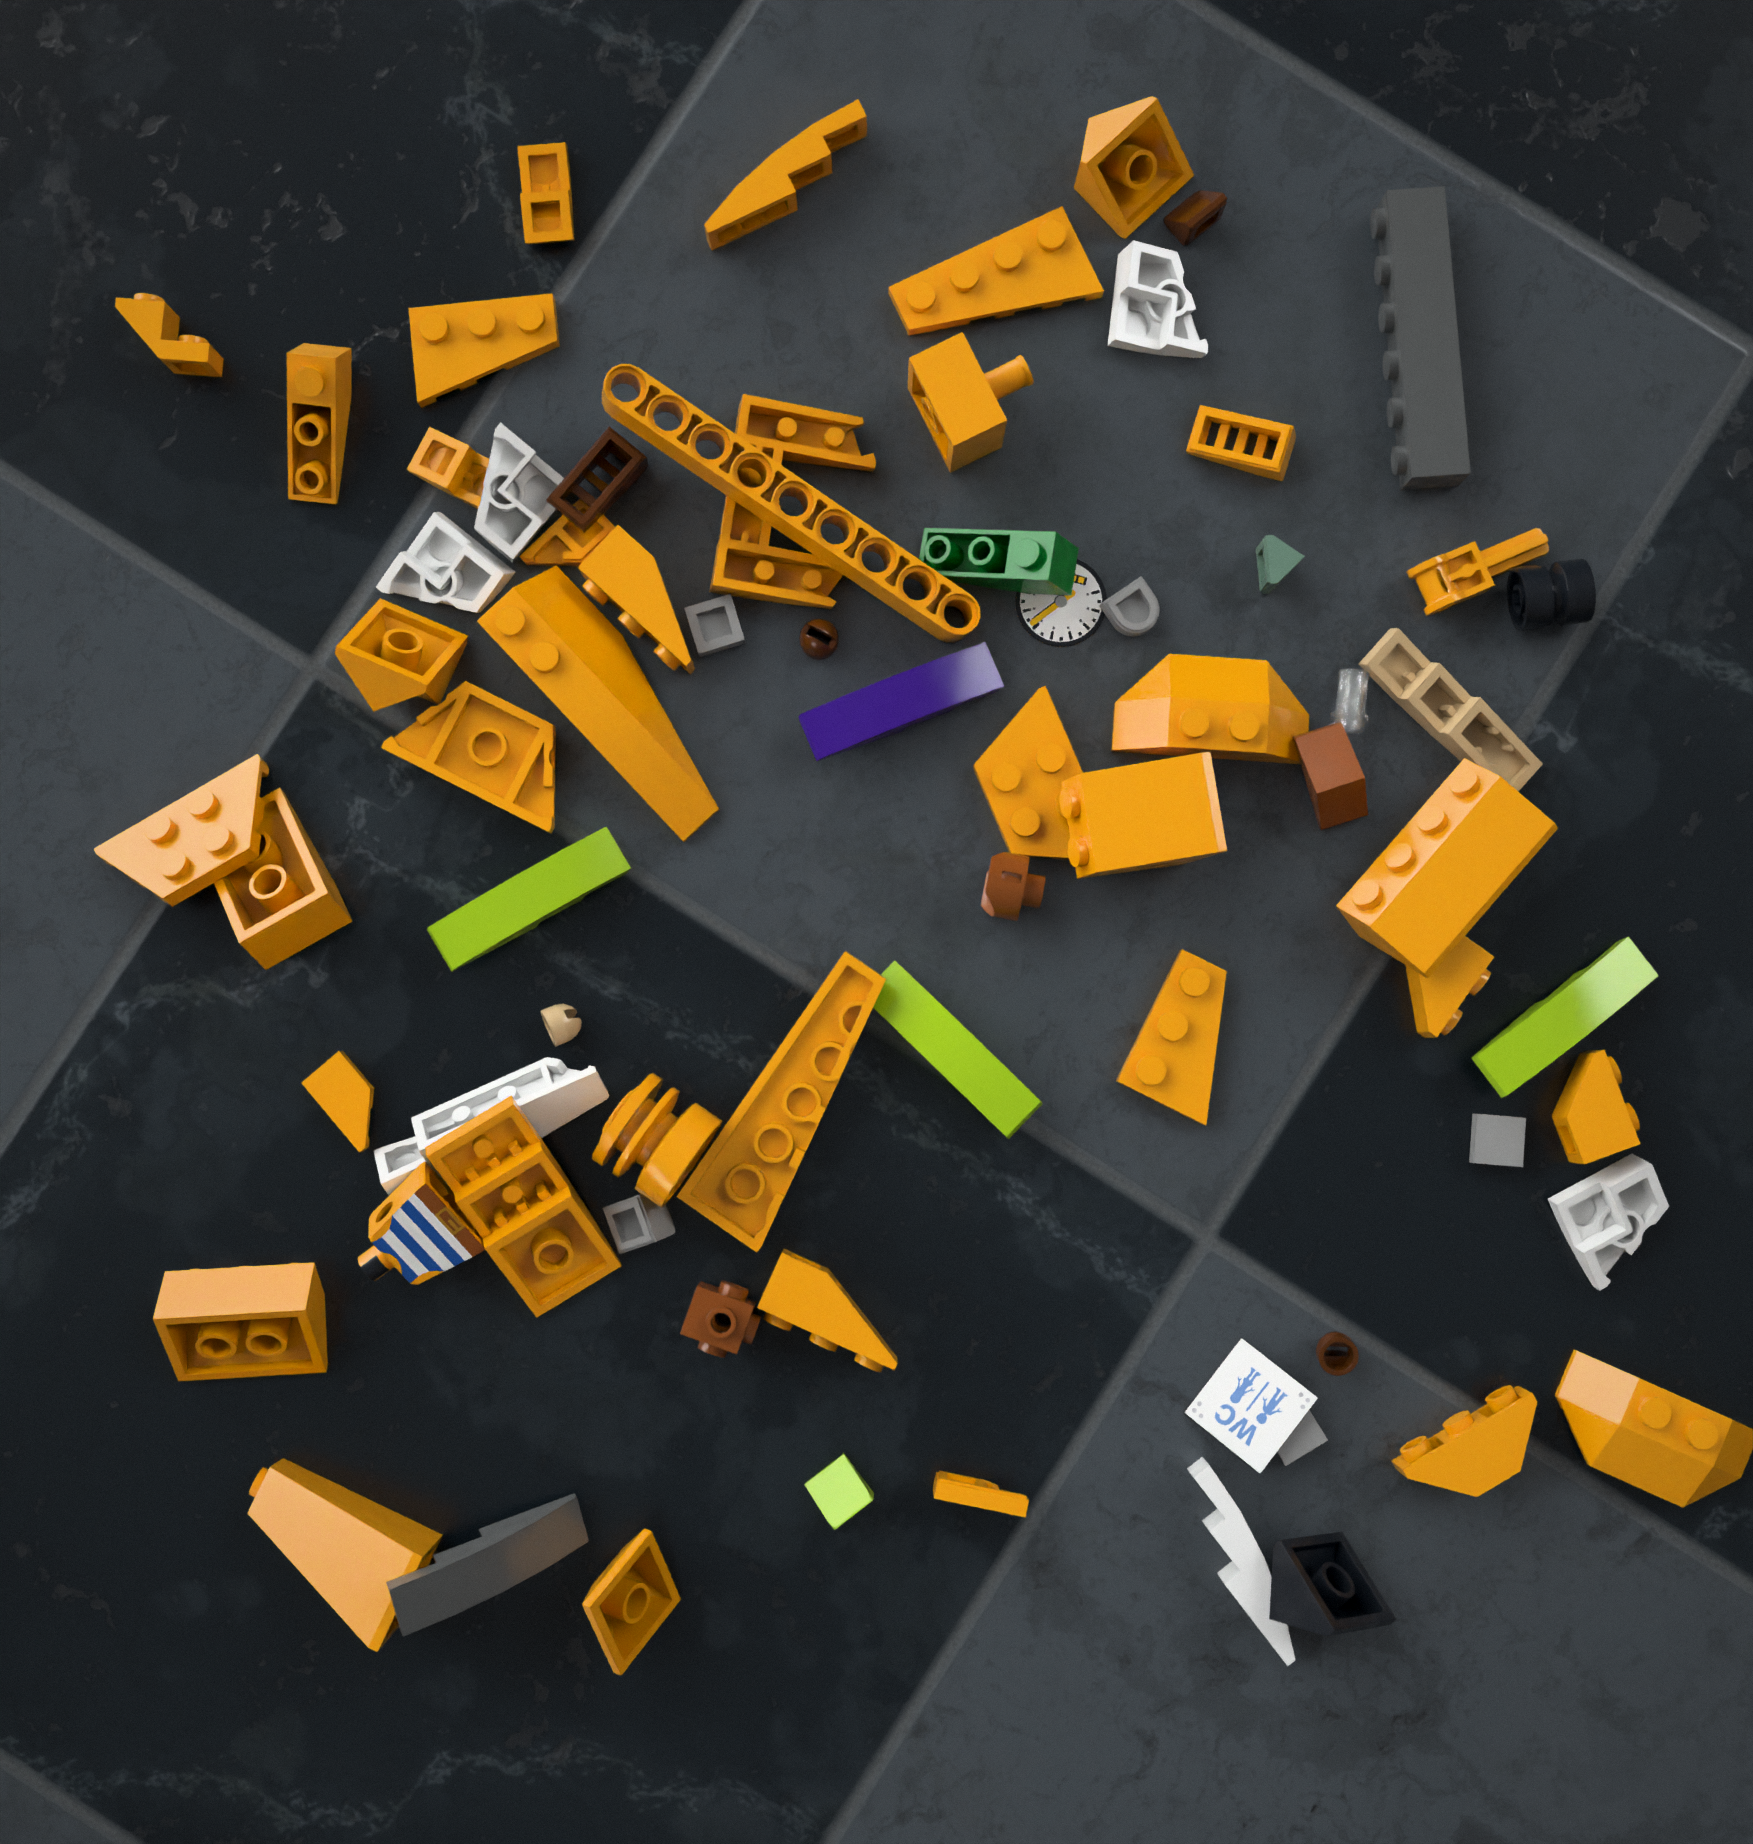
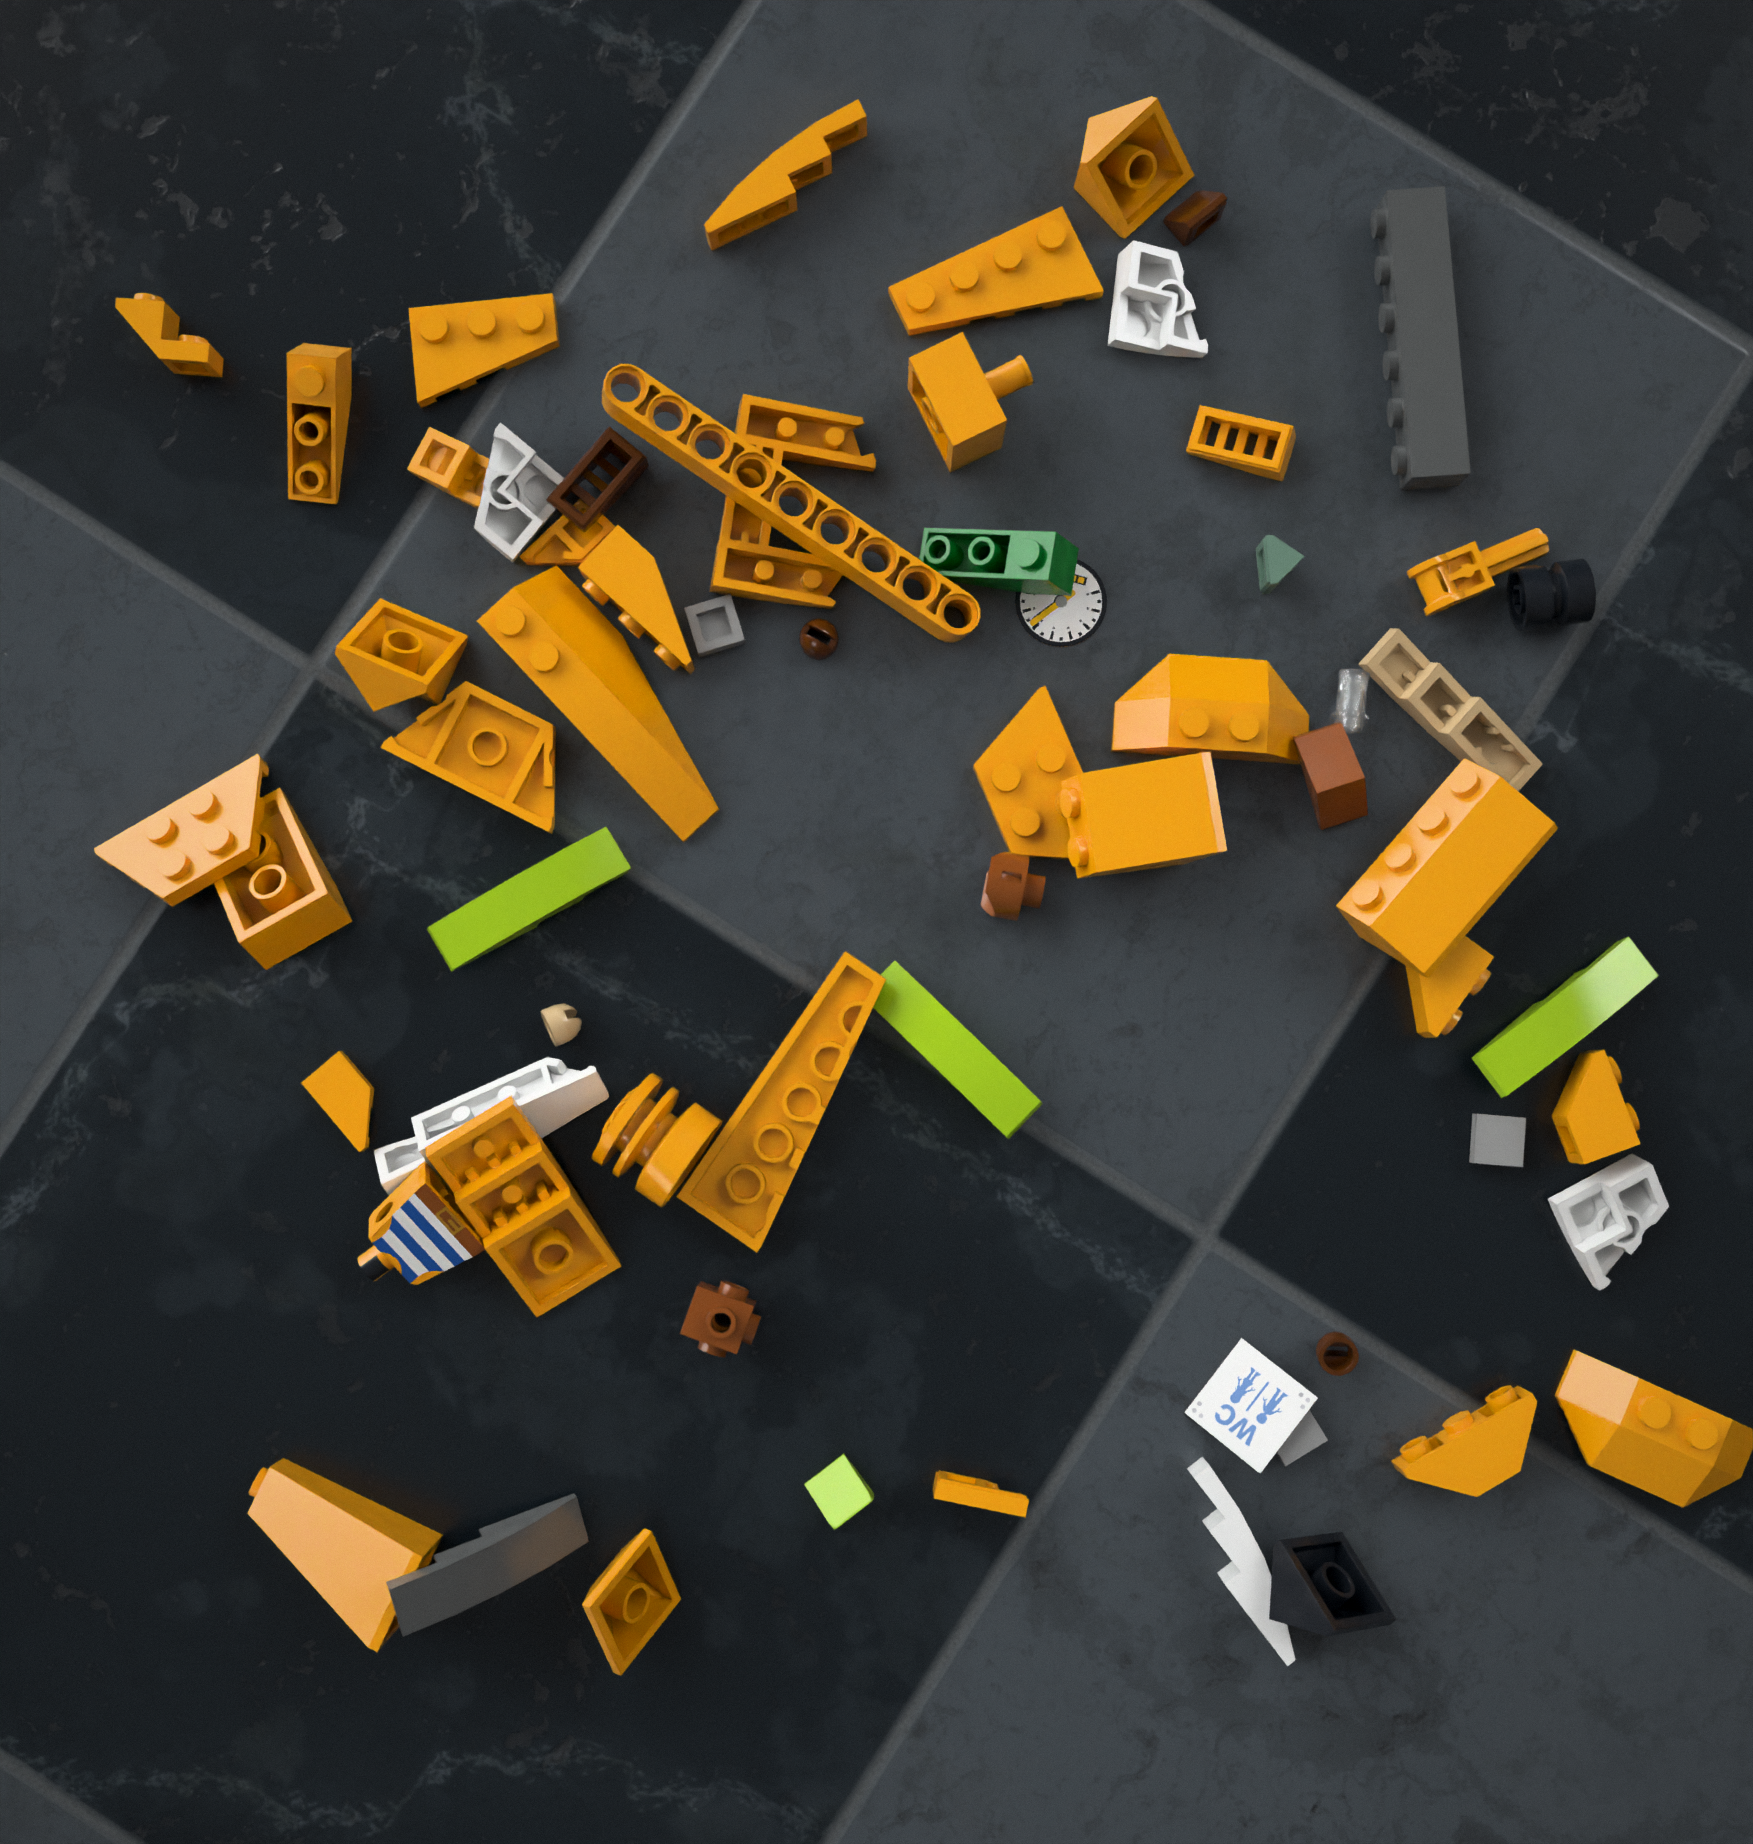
(243, 1321): light orange slope -> none
(447, 568): white slope -> none
(546, 193): light orange slope -> none
(638, 1222): light grey slope -> none
(815, 1300): light orange slope -> none
(900, 701): dark purple slope -> none
(1132, 609): light grey tile -> none
(1179, 1039): light orange wing -> none

